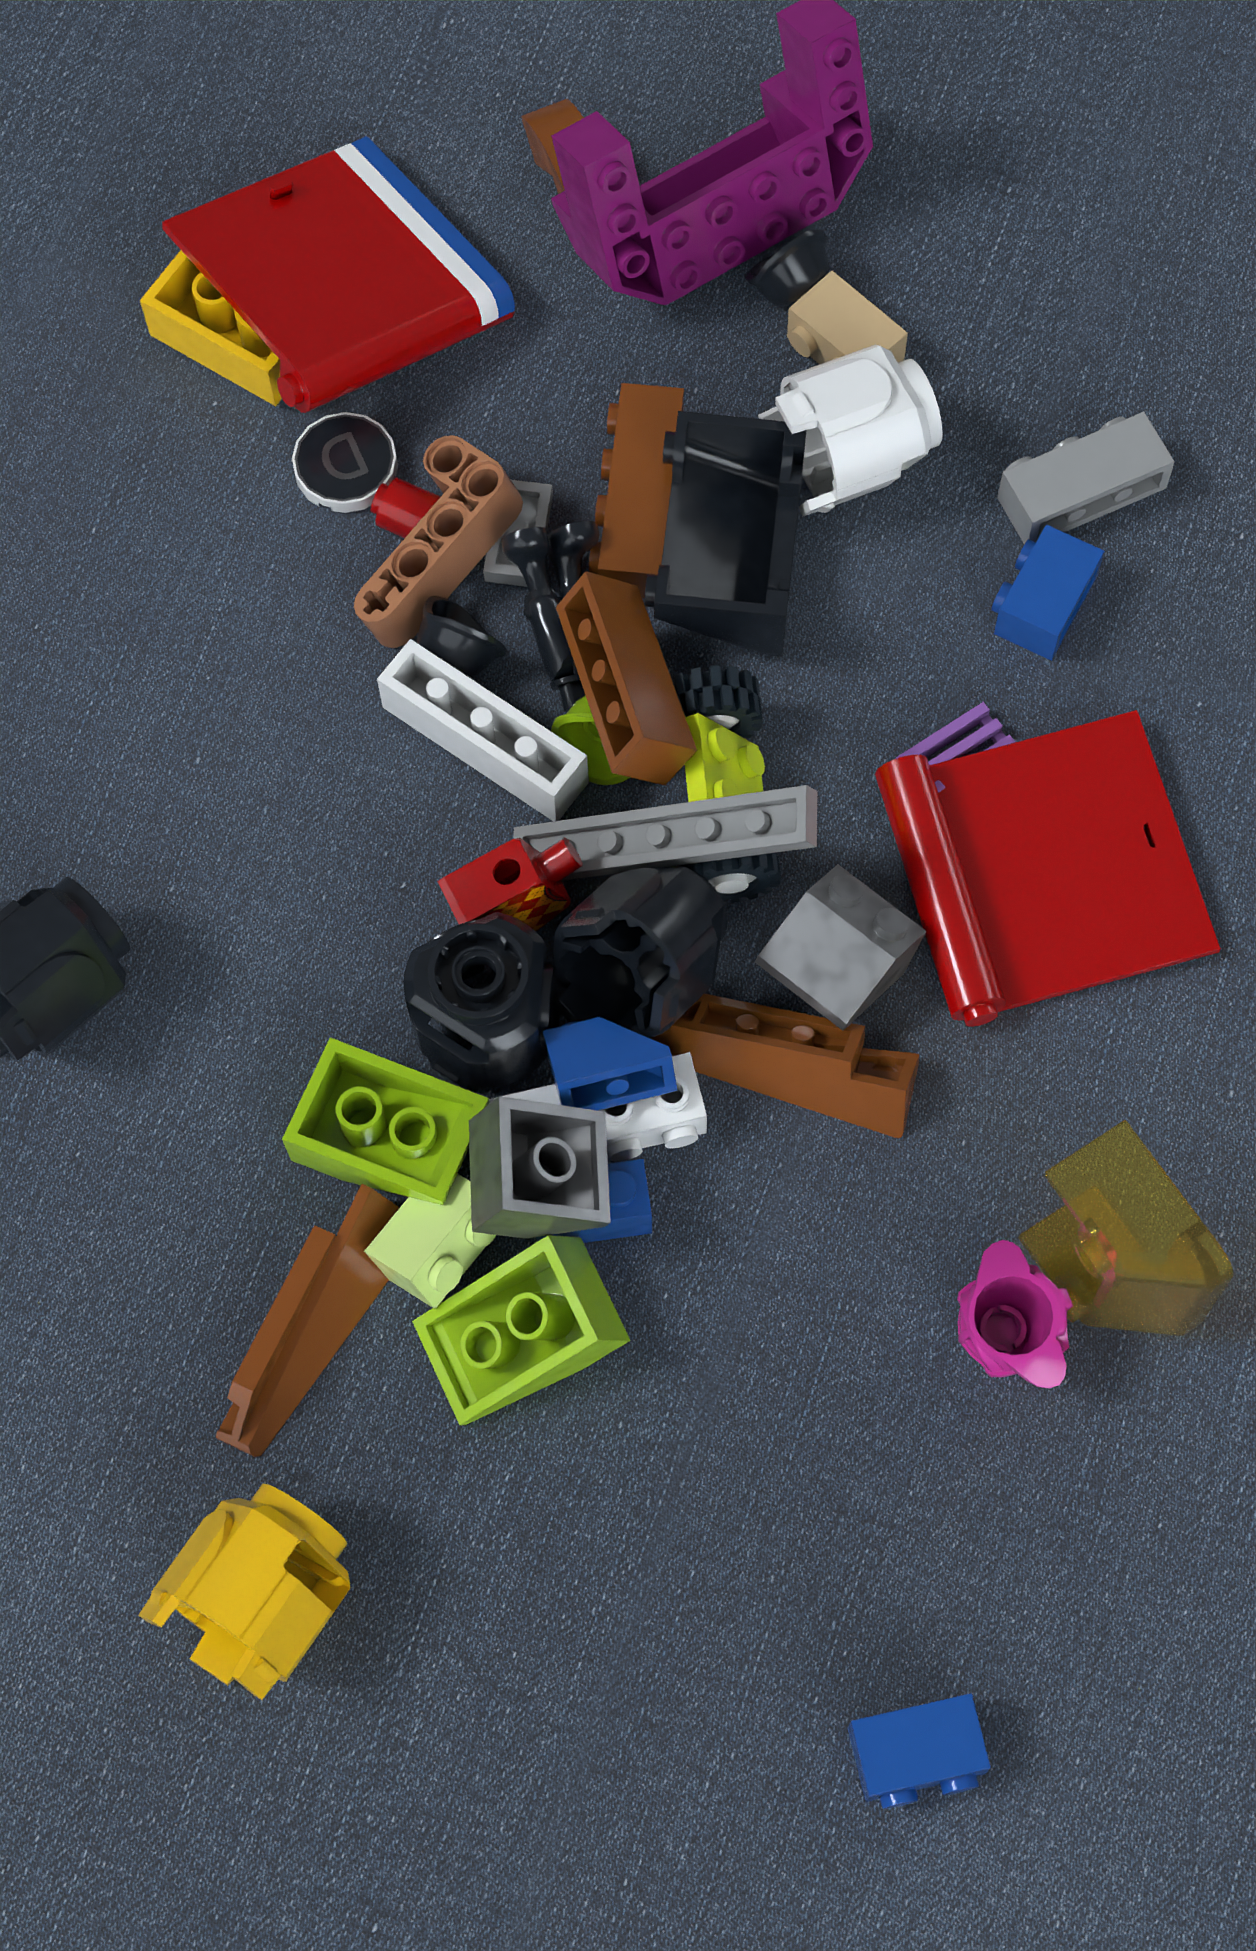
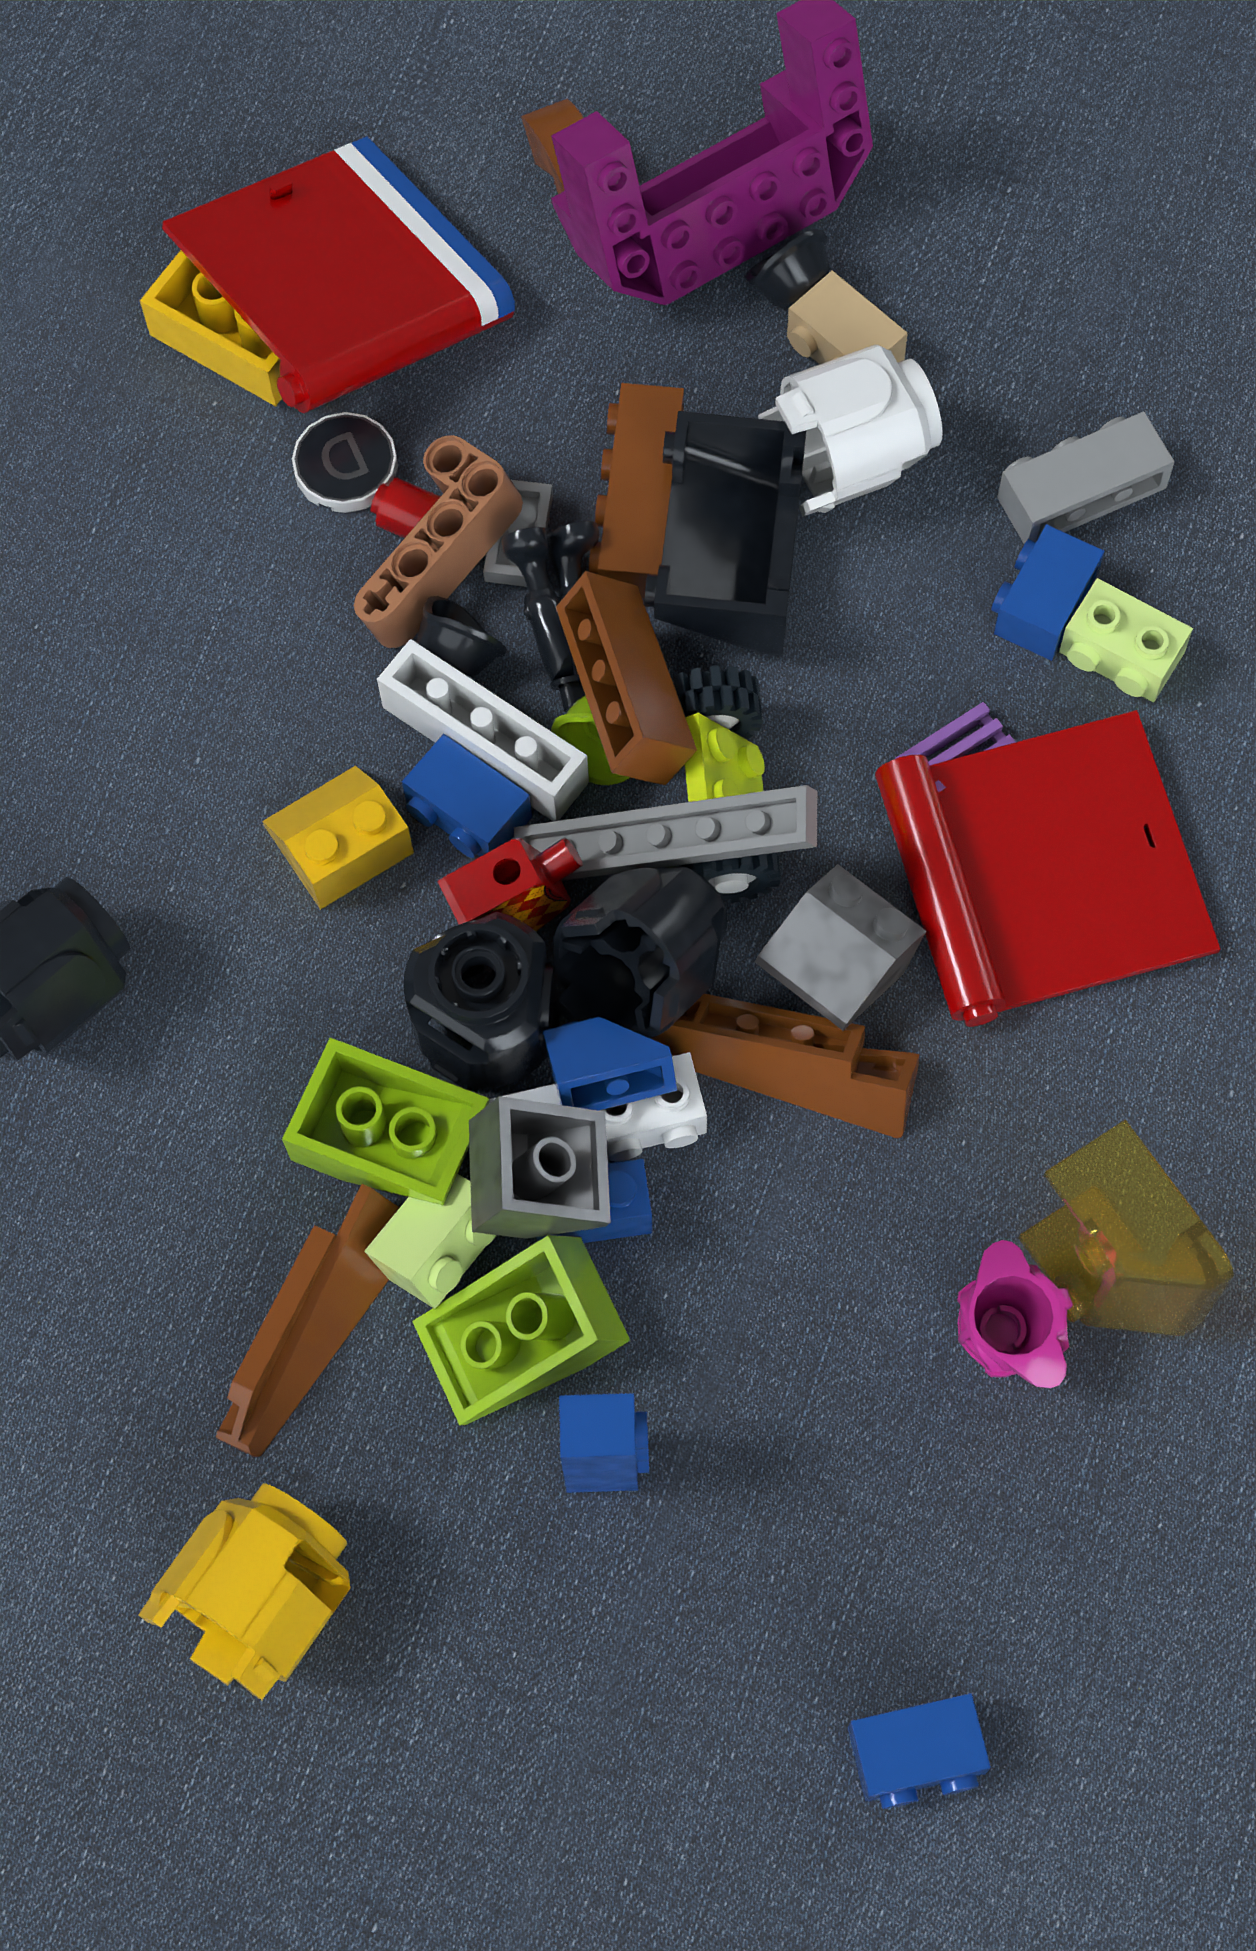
(340, 835): none -> yellow slope
(465, 798): none -> blue brick
(602, 1442): none -> blue brick
(1125, 641): none -> yellowish green brick

